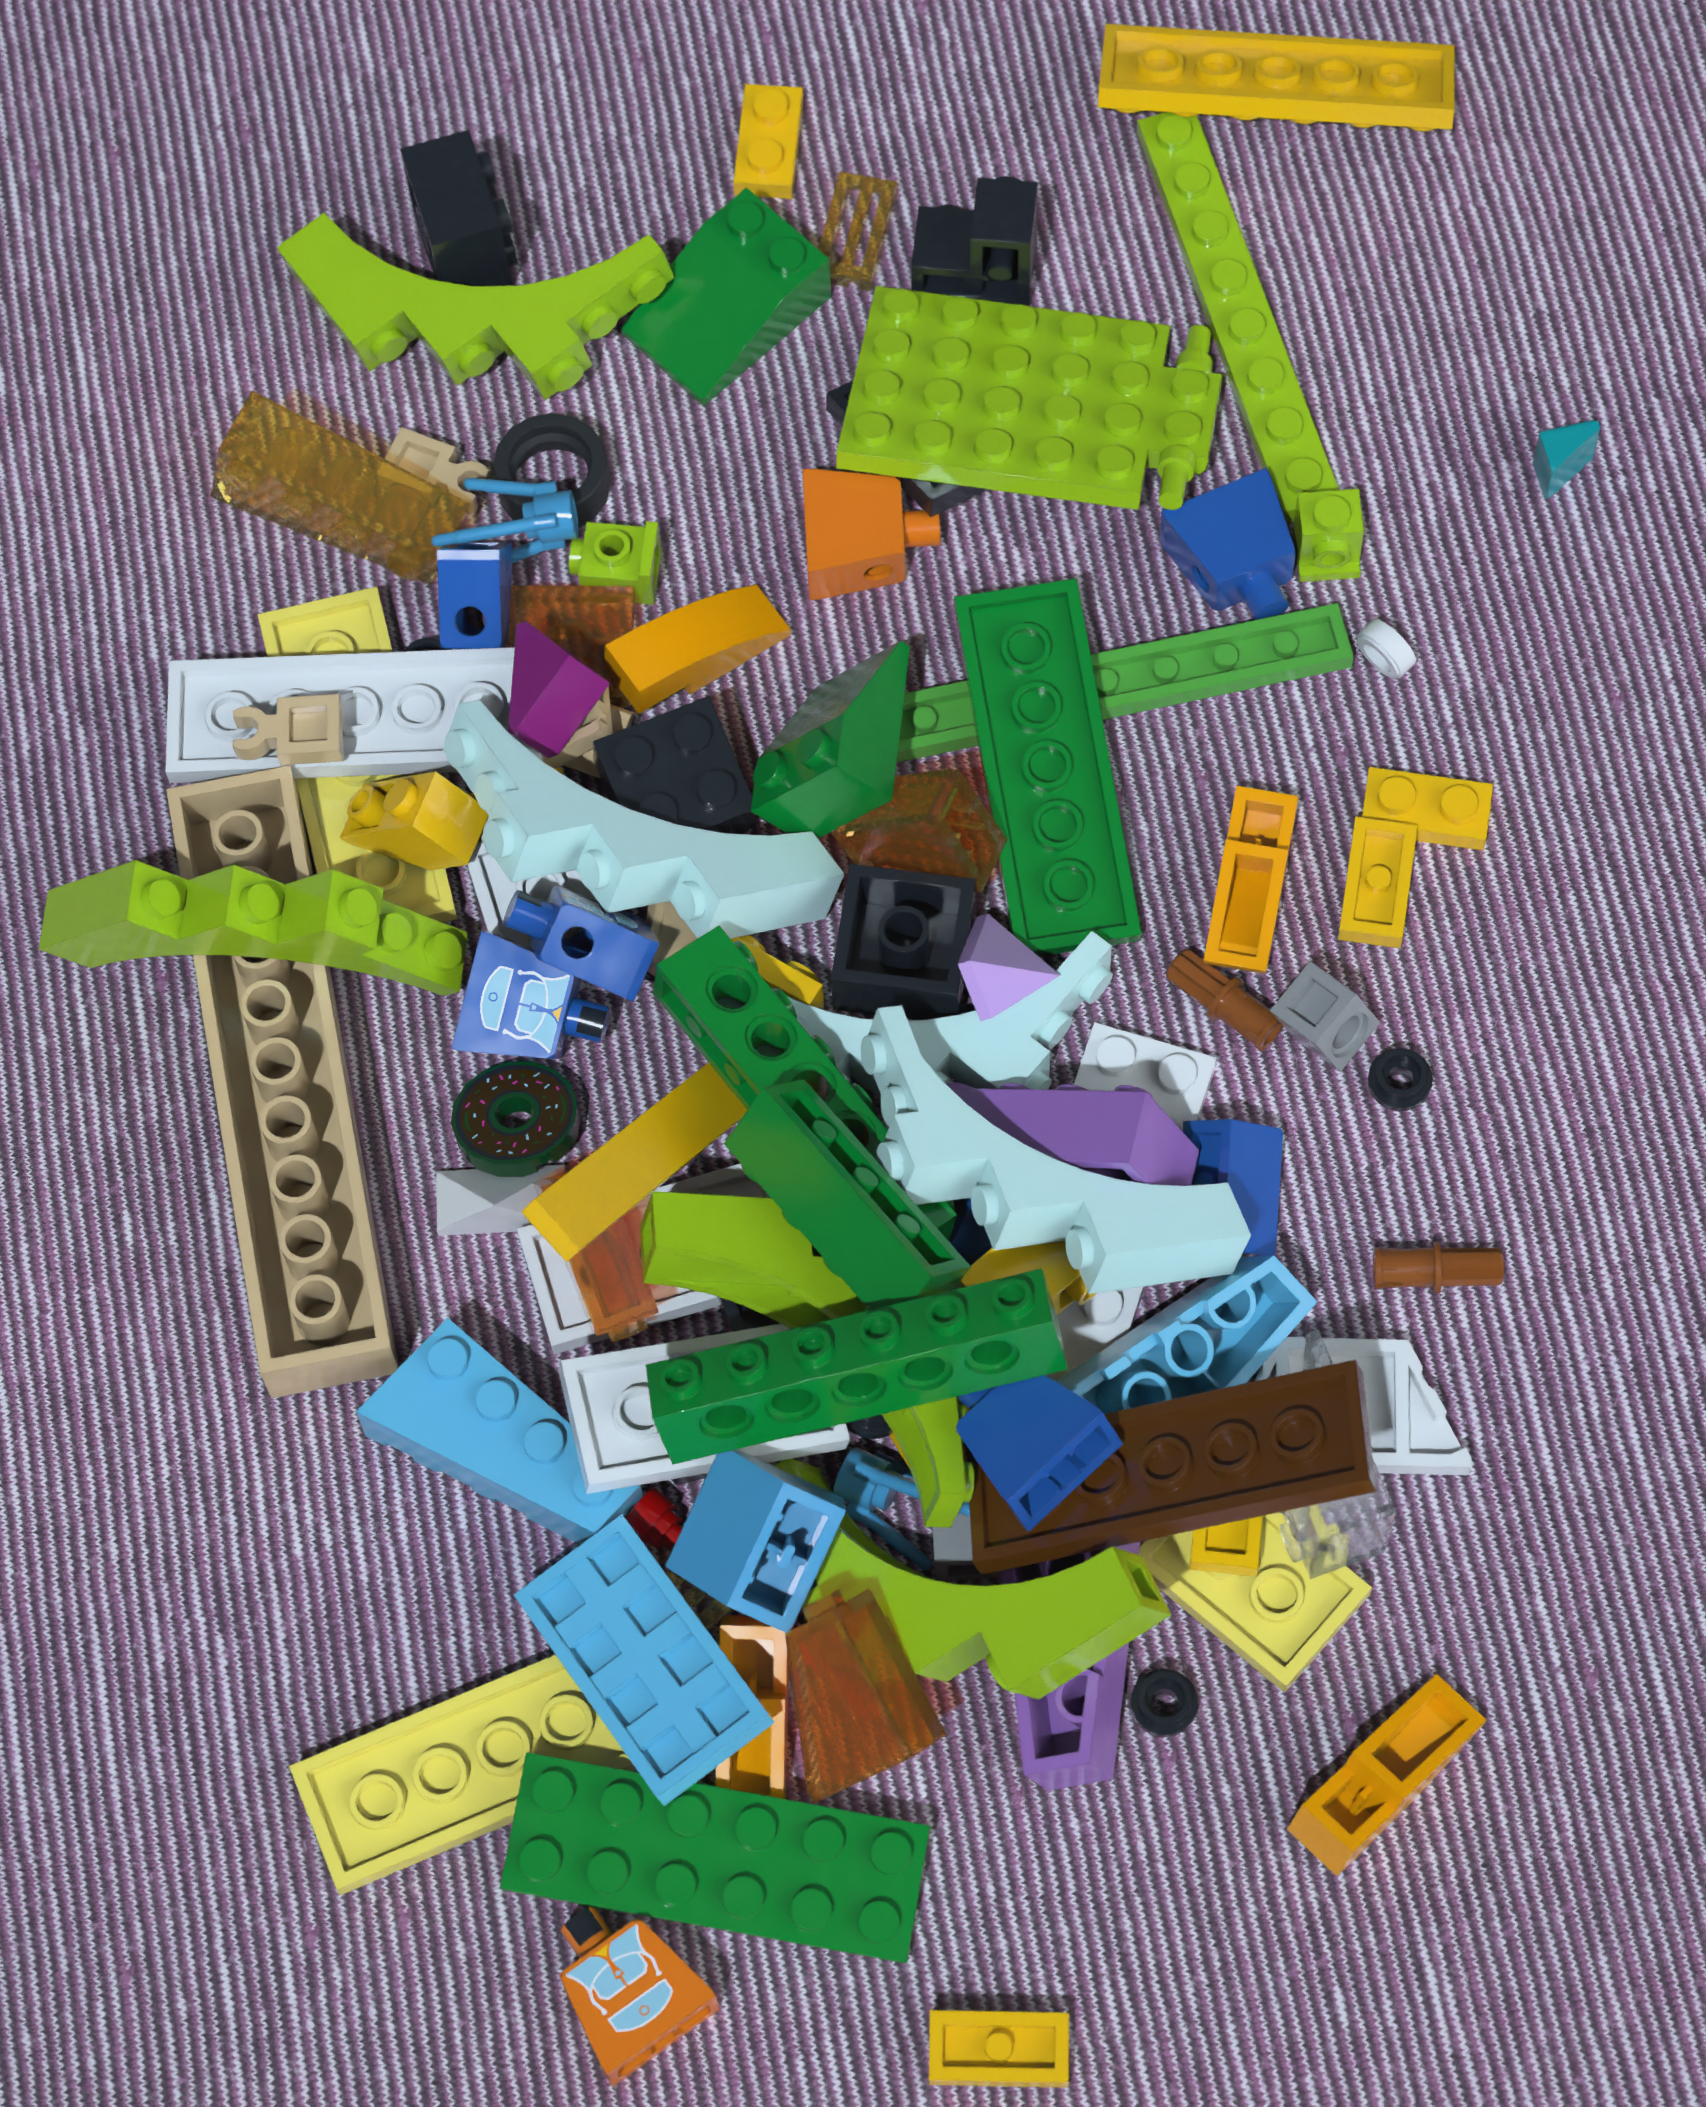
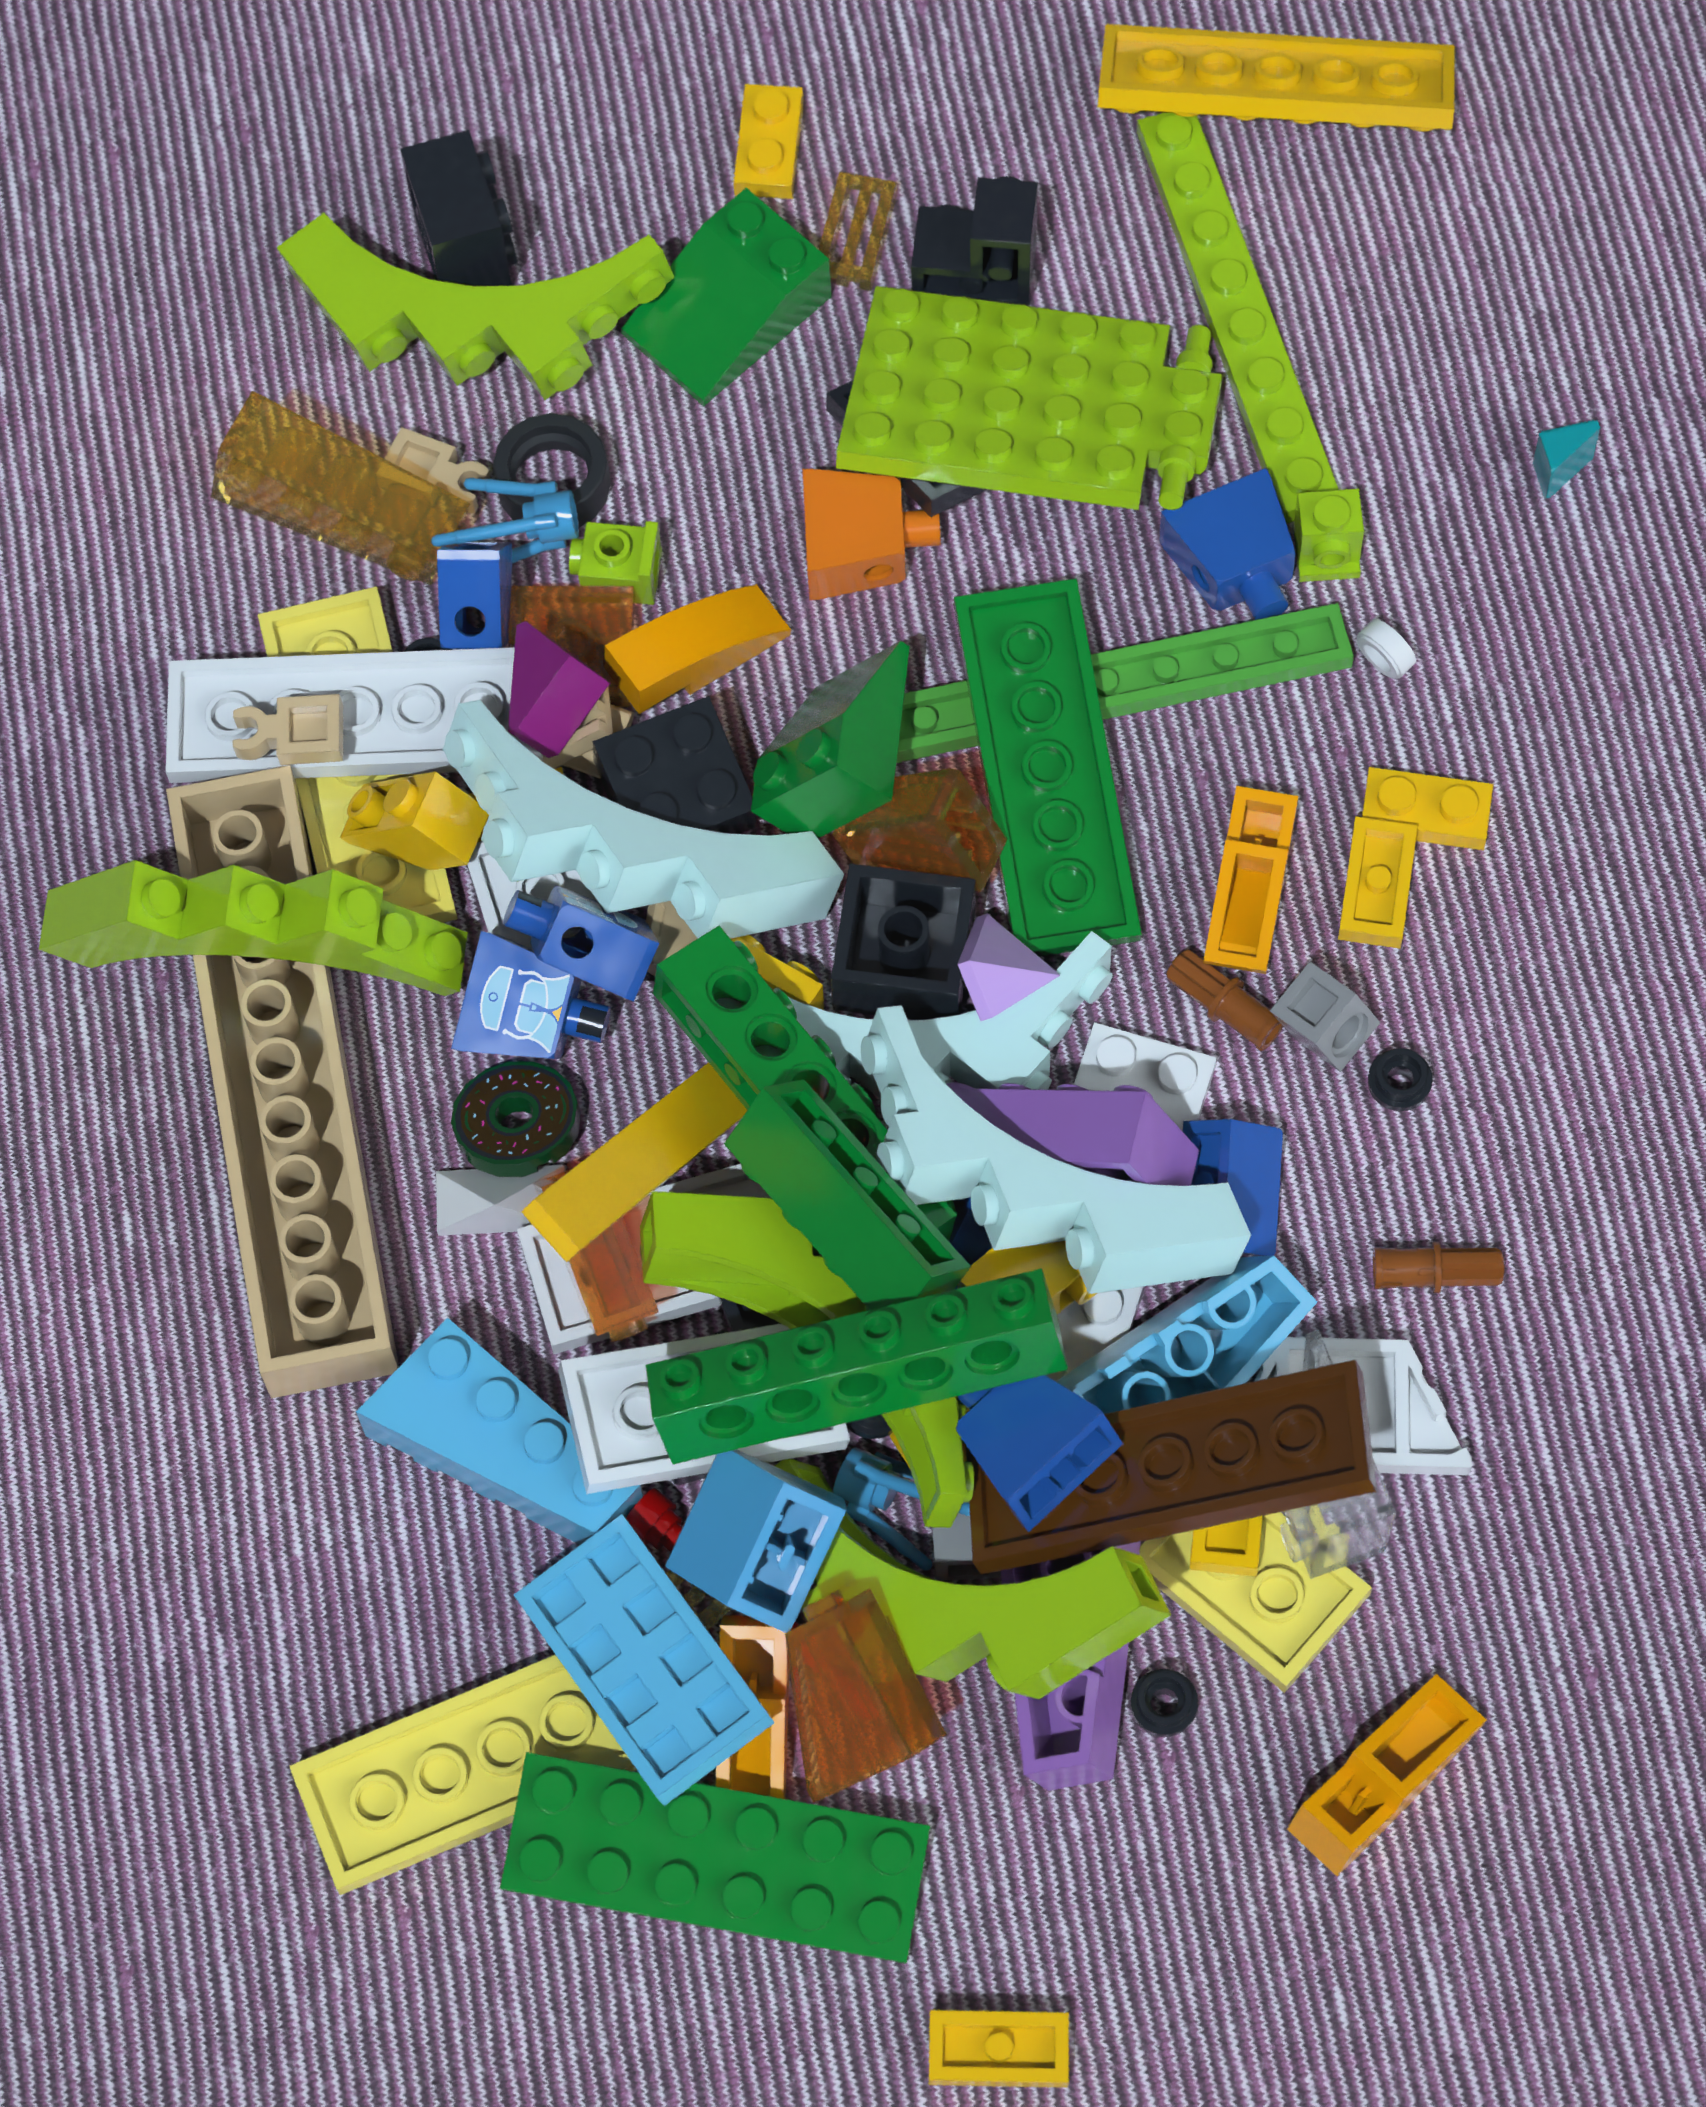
(630, 1992): orange torso -> none

